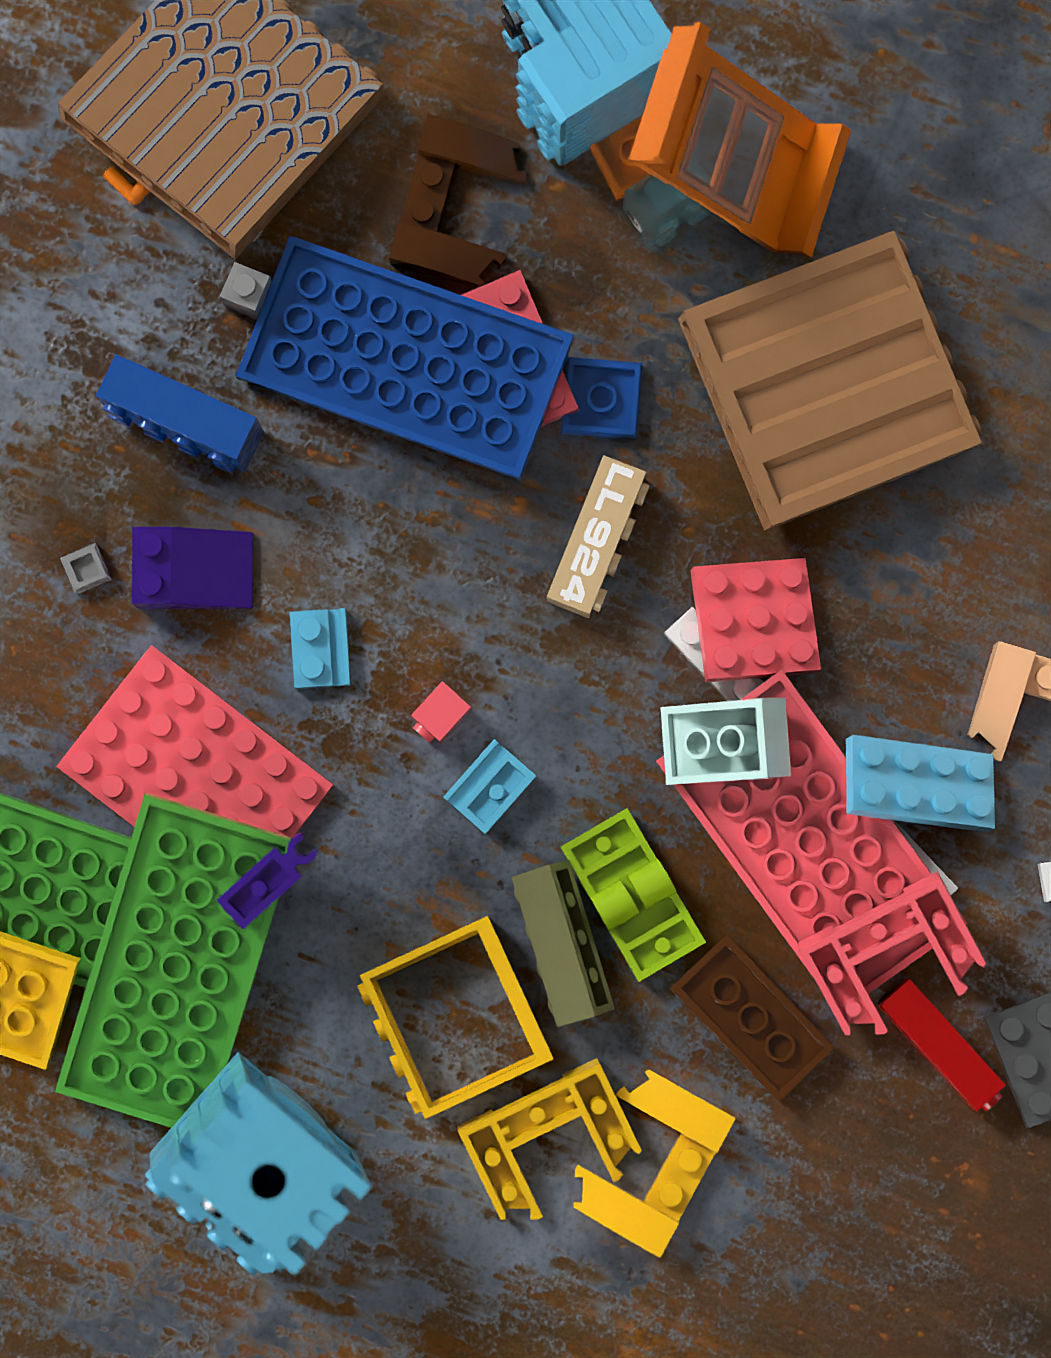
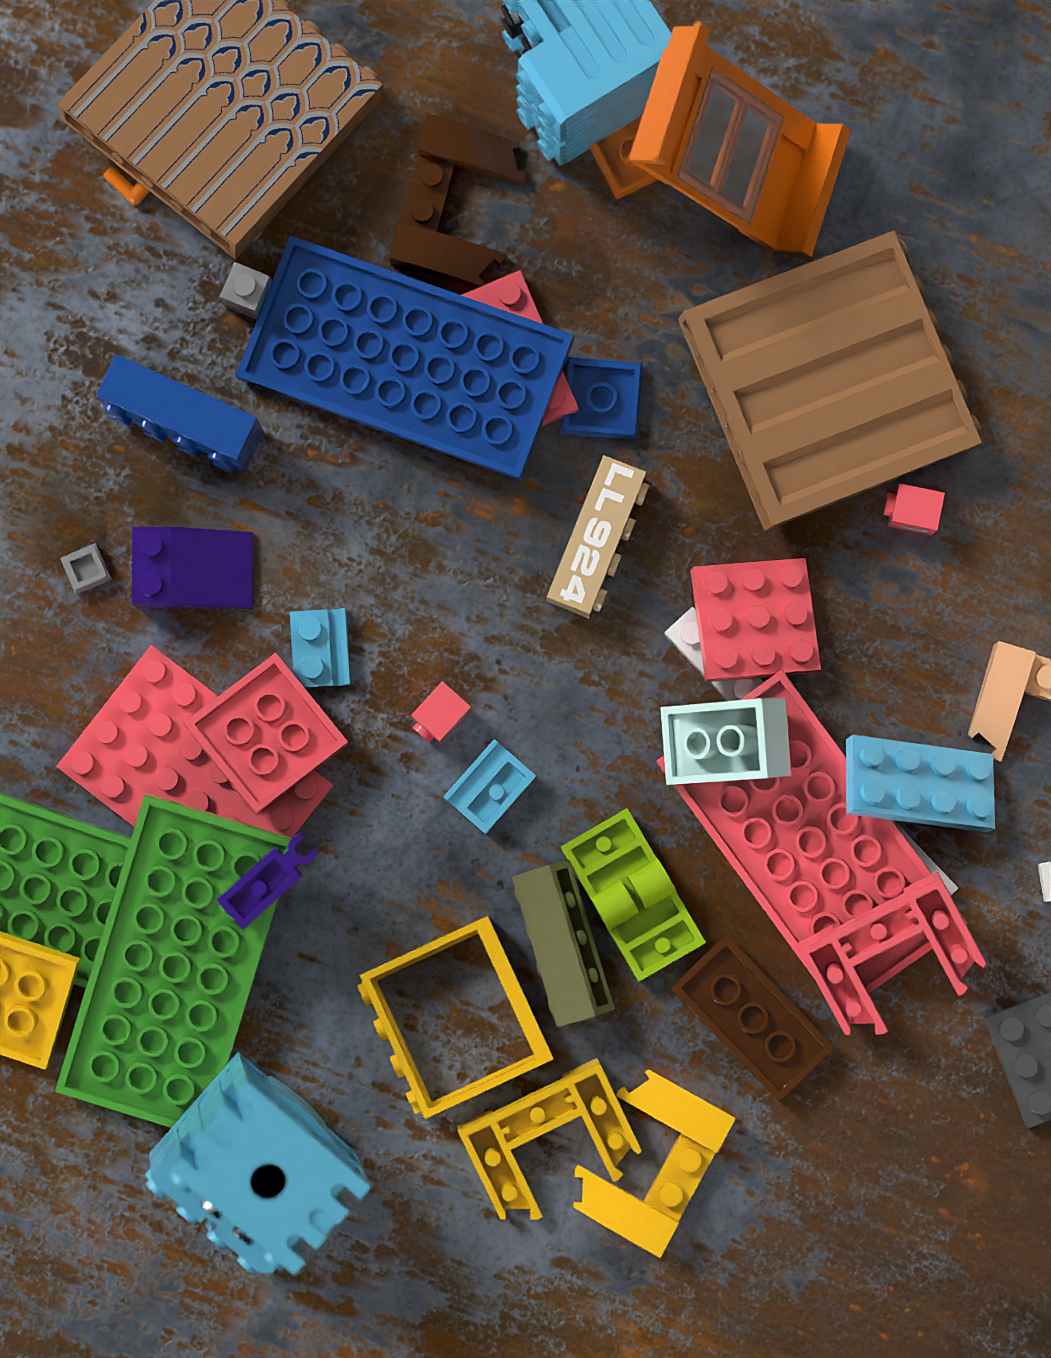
(265, 734): none -> coral plate
(659, 210): clear light blue brick -> none
(914, 509): none -> coral brick
(942, 1046): red brick -> none

